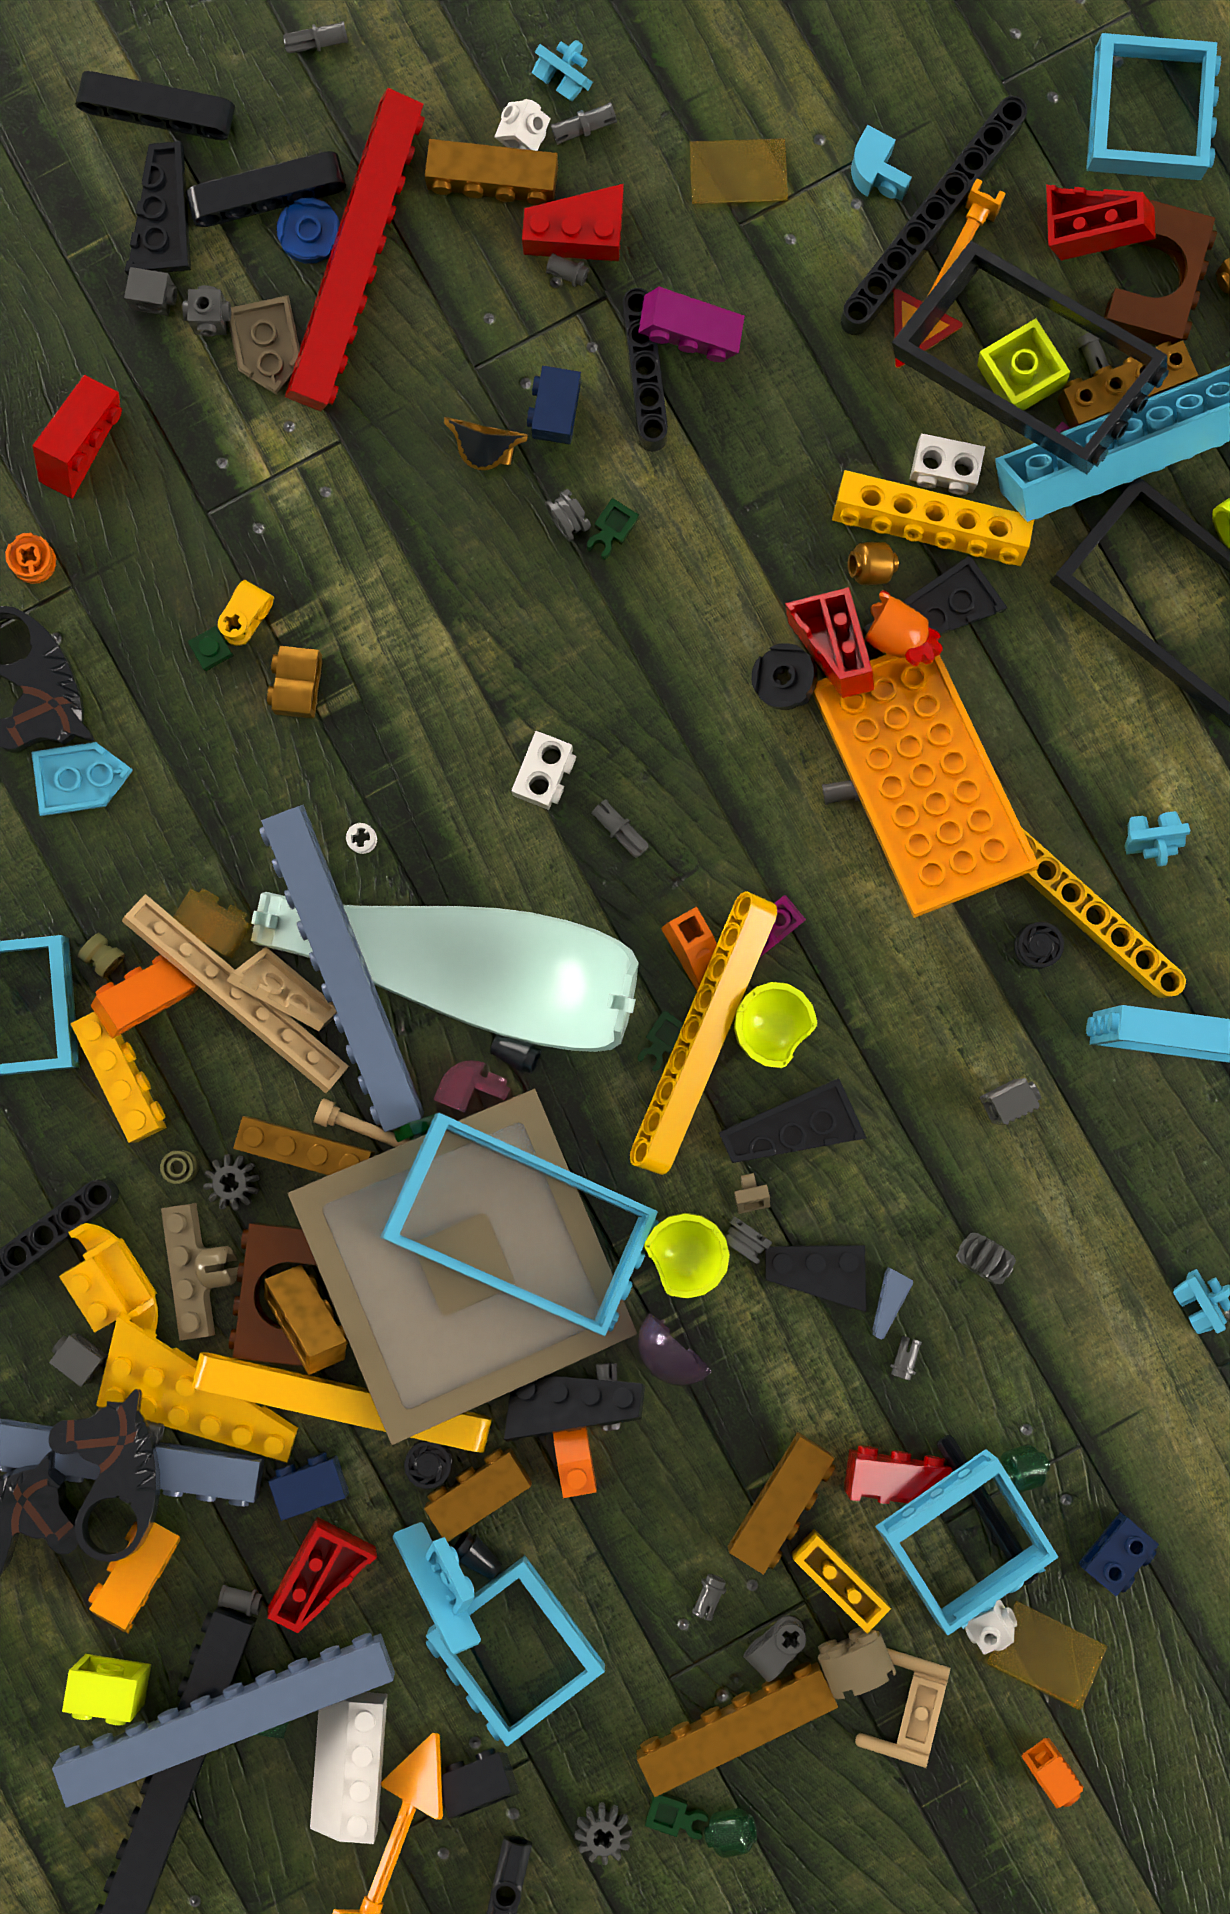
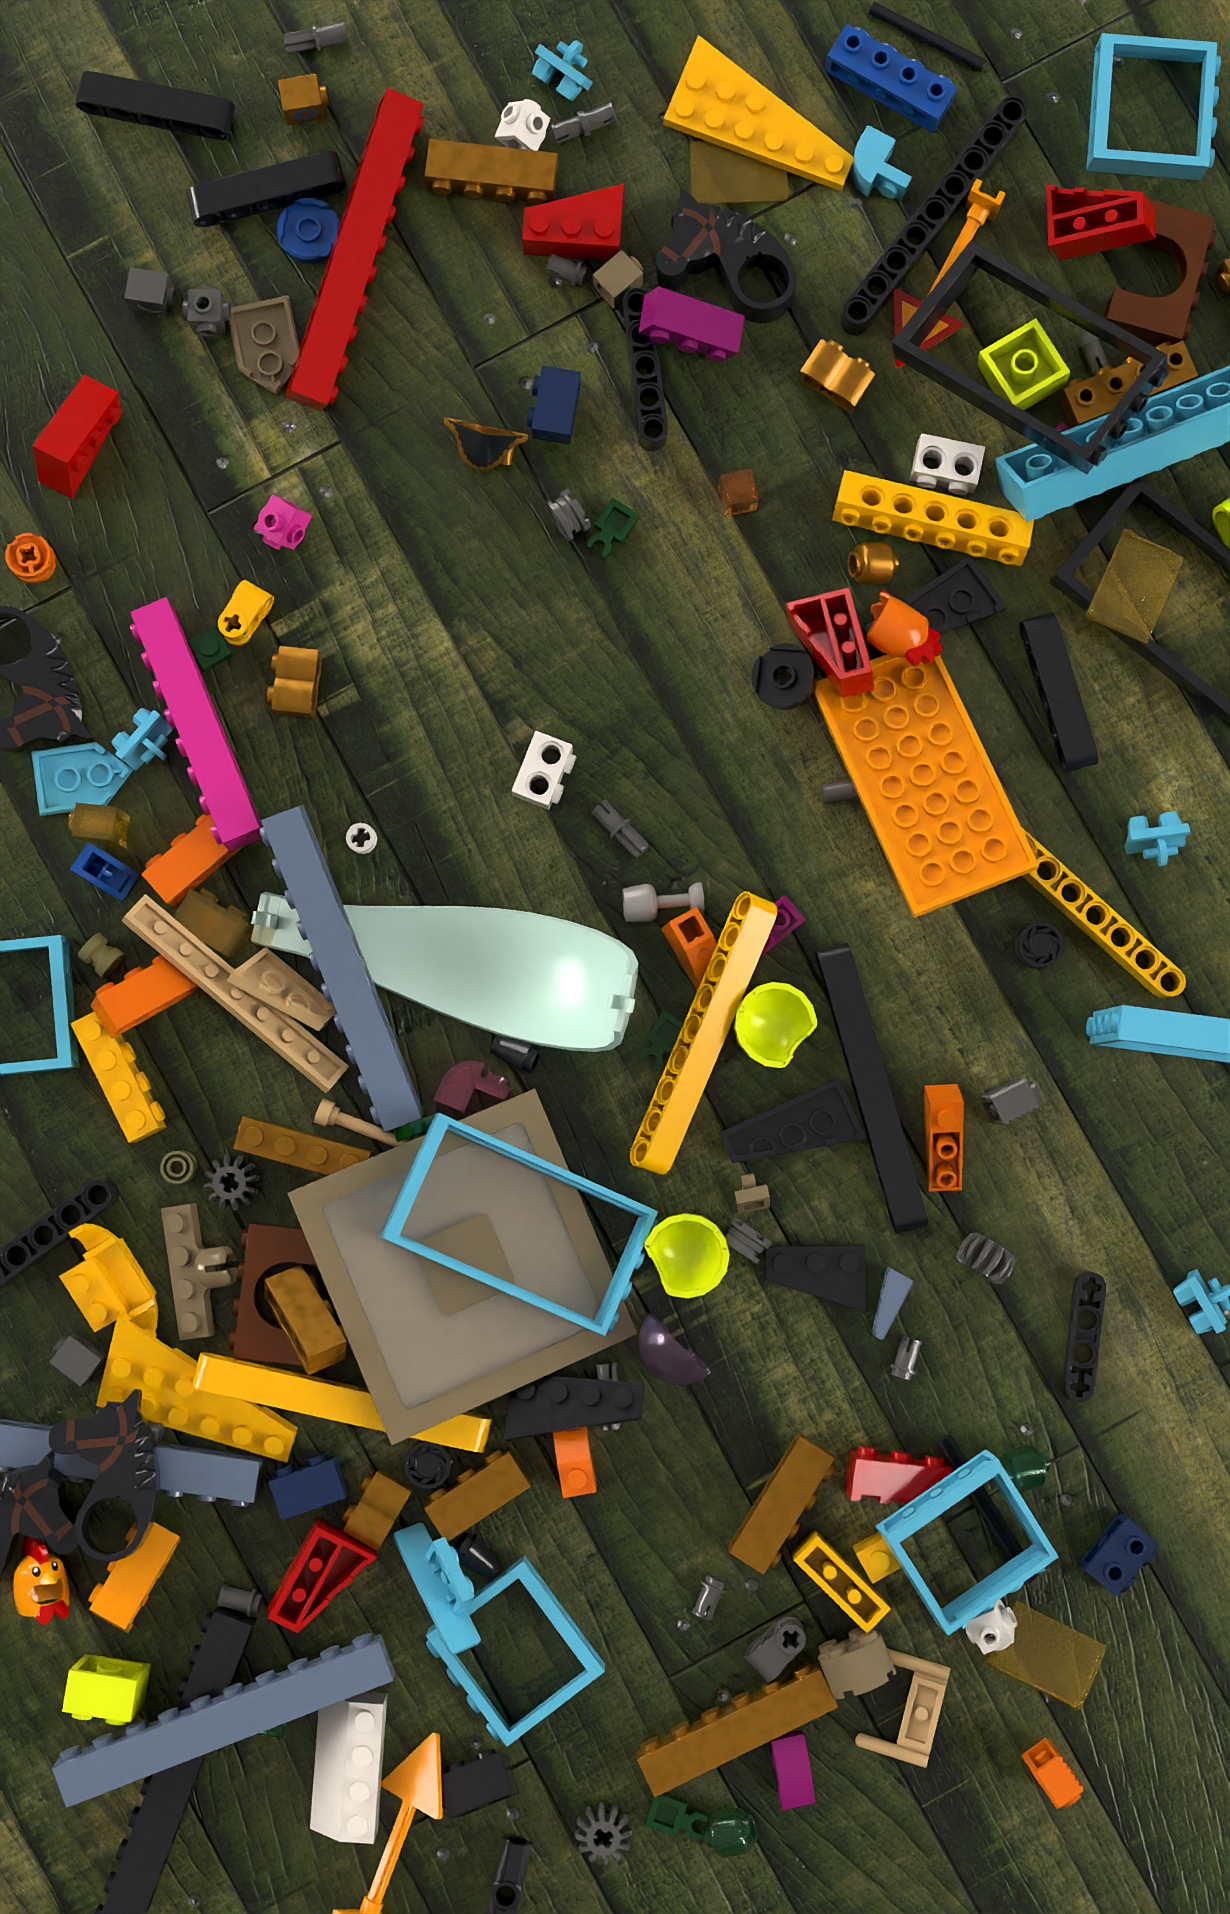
(40, 1578): none -> light orange piece
(99, 825): none -> clear yellow brick
(105, 871): none -> blue slope
(145, 741): none -> medium azure hips
(162, 213): black wing -> none
(187, 863): none -> orange brick
(197, 723): none -> dark pink brick
(282, 523): none -> dark pink brick
(303, 99): none -> pearl gold brick
(377, 1509): none -> pearl gold brick
(617, 278): none -> dark tan brick
(642, 902): none -> light grey piece
(729, 242): none -> black animal
(738, 492): none -> clear orange brick
(740, 114): none -> yellow wing
(792, 1770): none -> magenta slope
(836, 375): none -> pearl gold brick
(871, 1088): none -> black beam
(876, 1557): none -> yellow brick
(890, 77): none -> blue brick
(927, 36): none -> black bar
(944, 1136): none -> orange slope
(1058, 692): none -> black beam
(1090, 1336): none -> black beam
(1135, 586): none -> clear yellow piece

